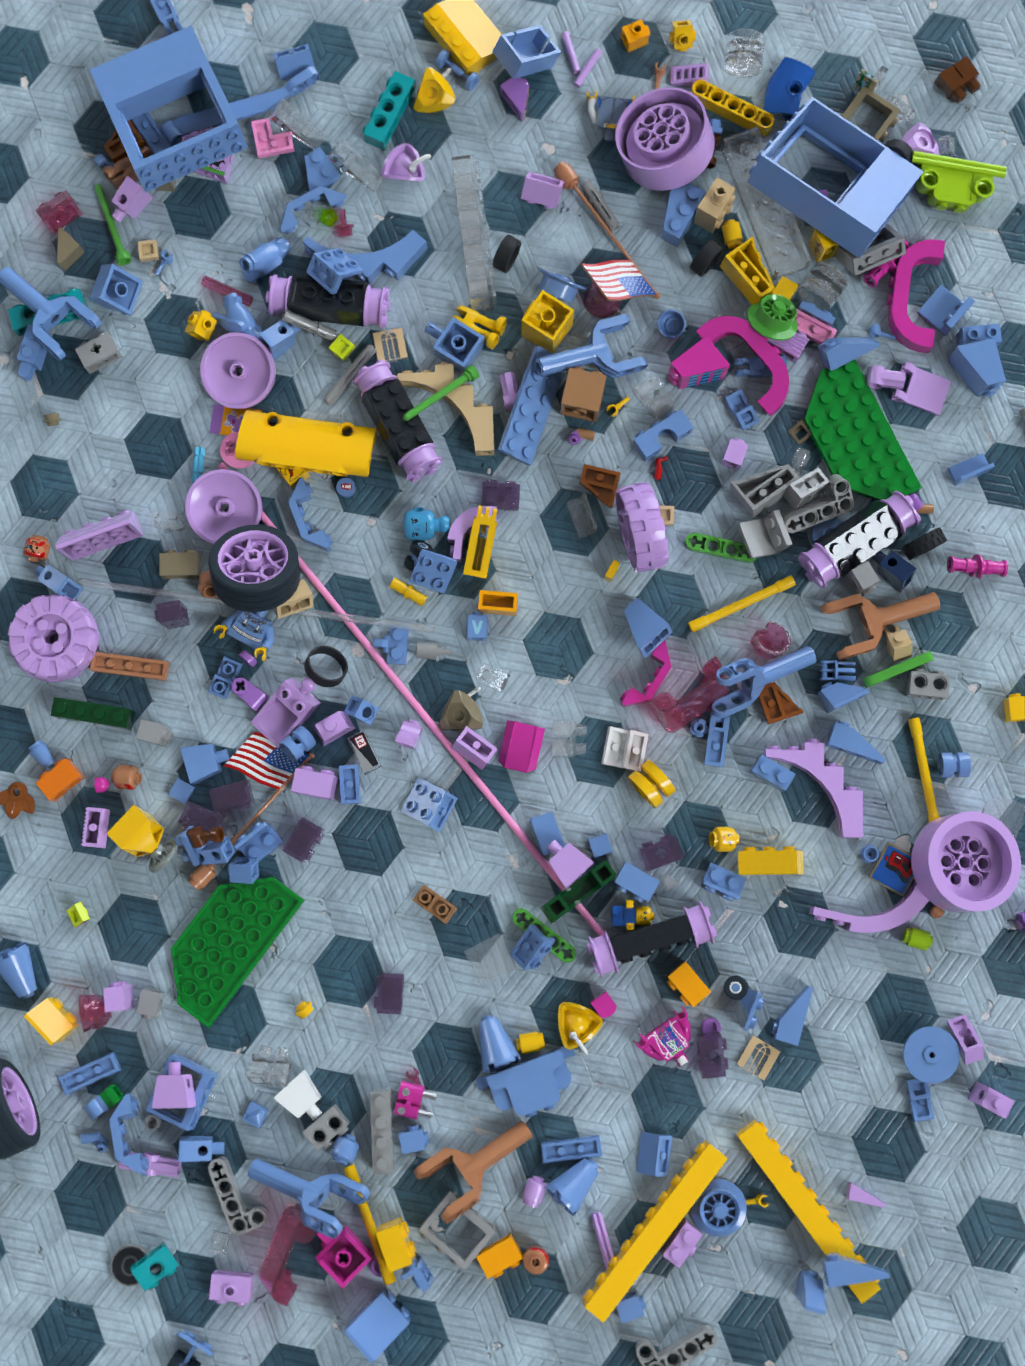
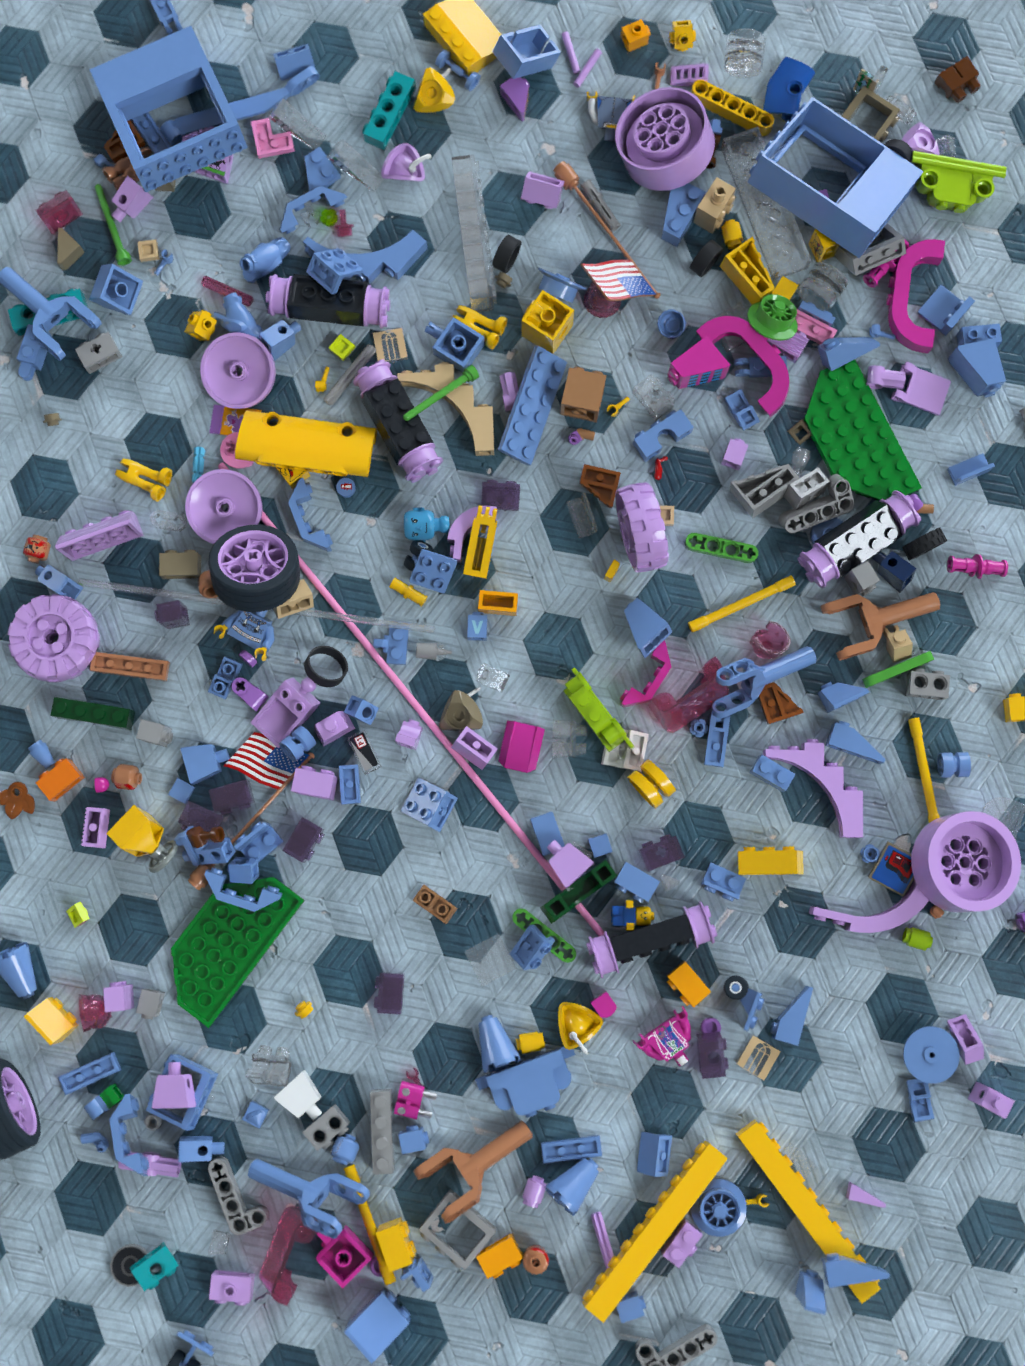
(132, 477): none -> yellow piece
(216, 881): none -> medium blue slope
(316, 328): light grey pin -> none
(321, 386): none -> yellow hand
(503, 280): none -> dark tan plate
(594, 712): none -> lime brick
(595, 352): medium blue piece -> none
(723, 839): yellow head -> none
(765, 535): light grey bracket -> none
(835, 671): medium blue arm -> none

